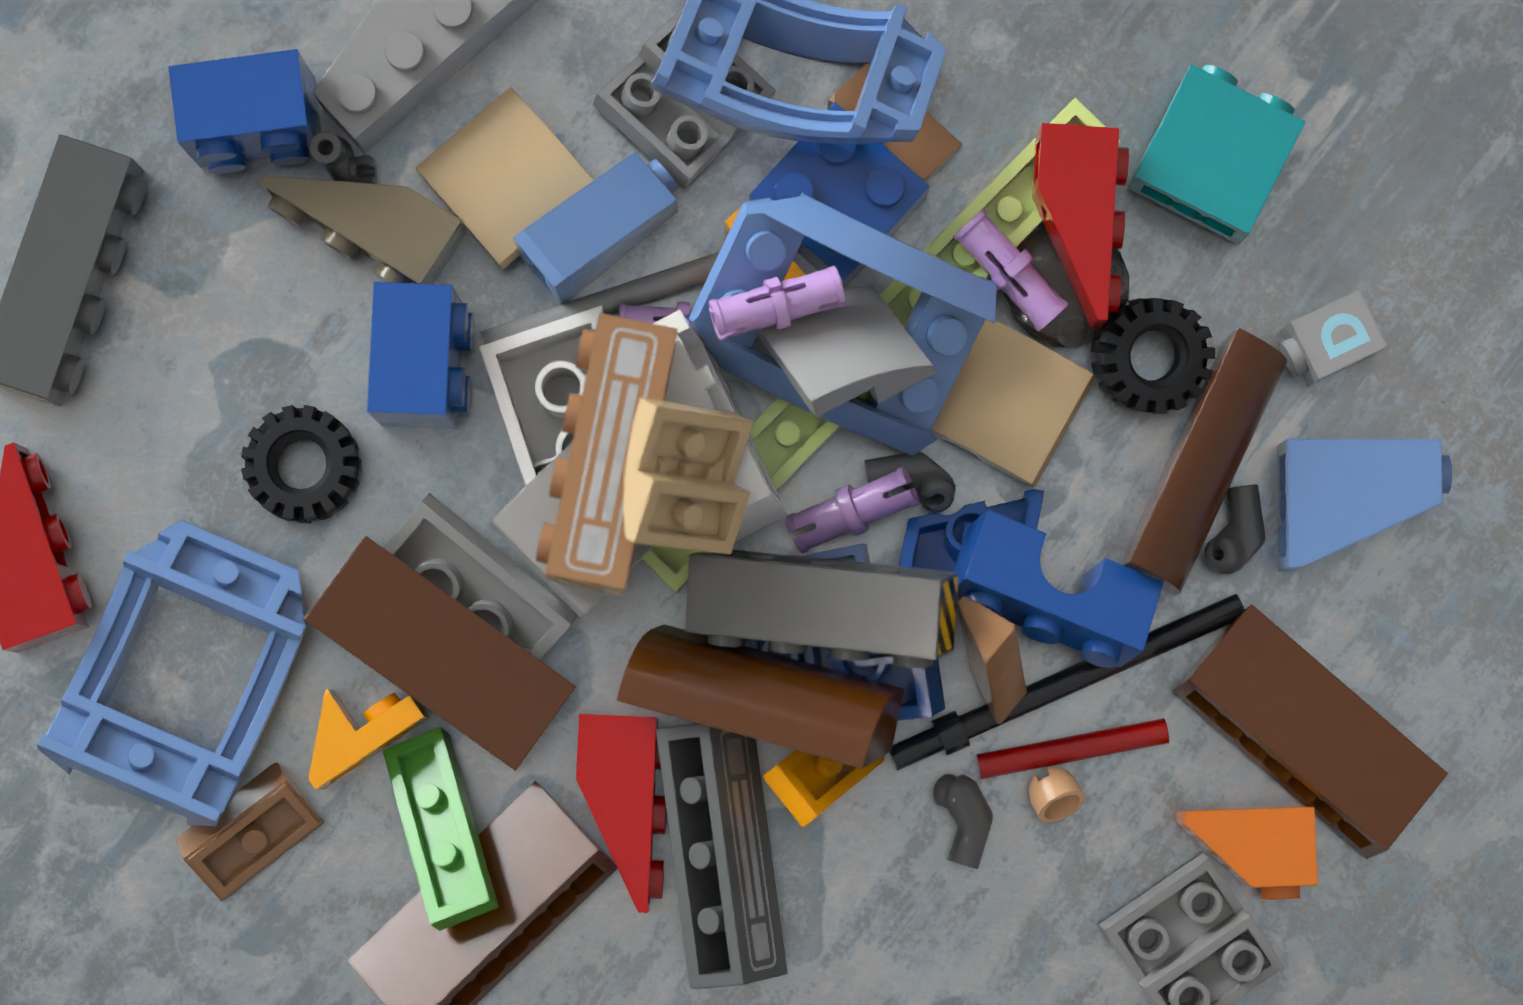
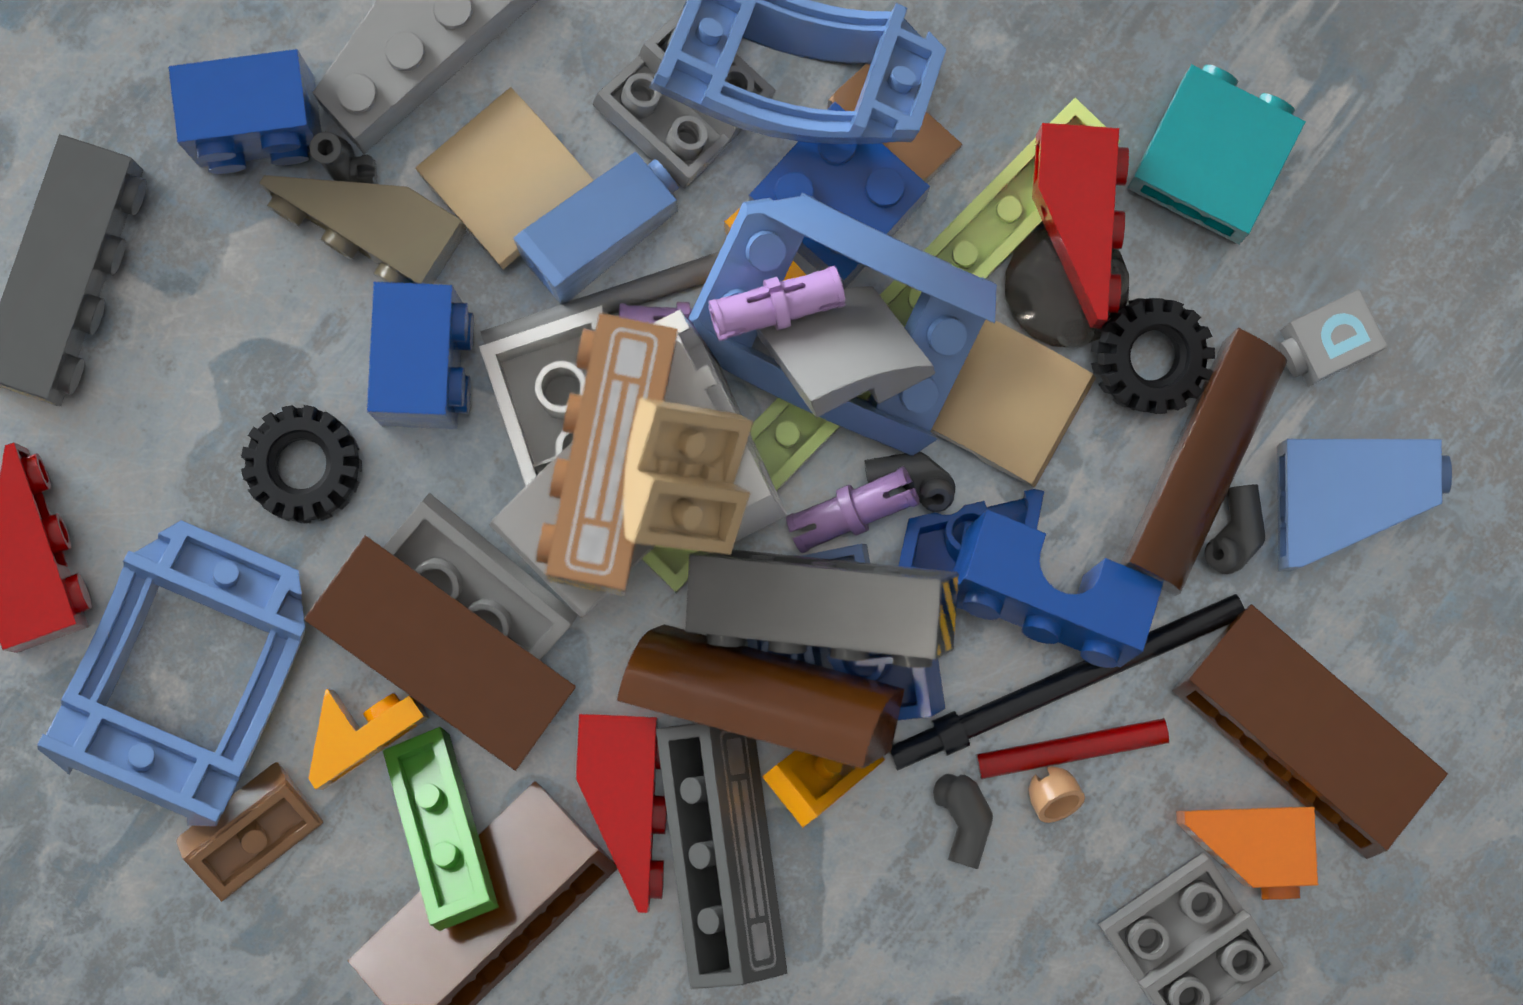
(993, 657): medium nougat slope -> none
(1011, 270): lavender pin -> none

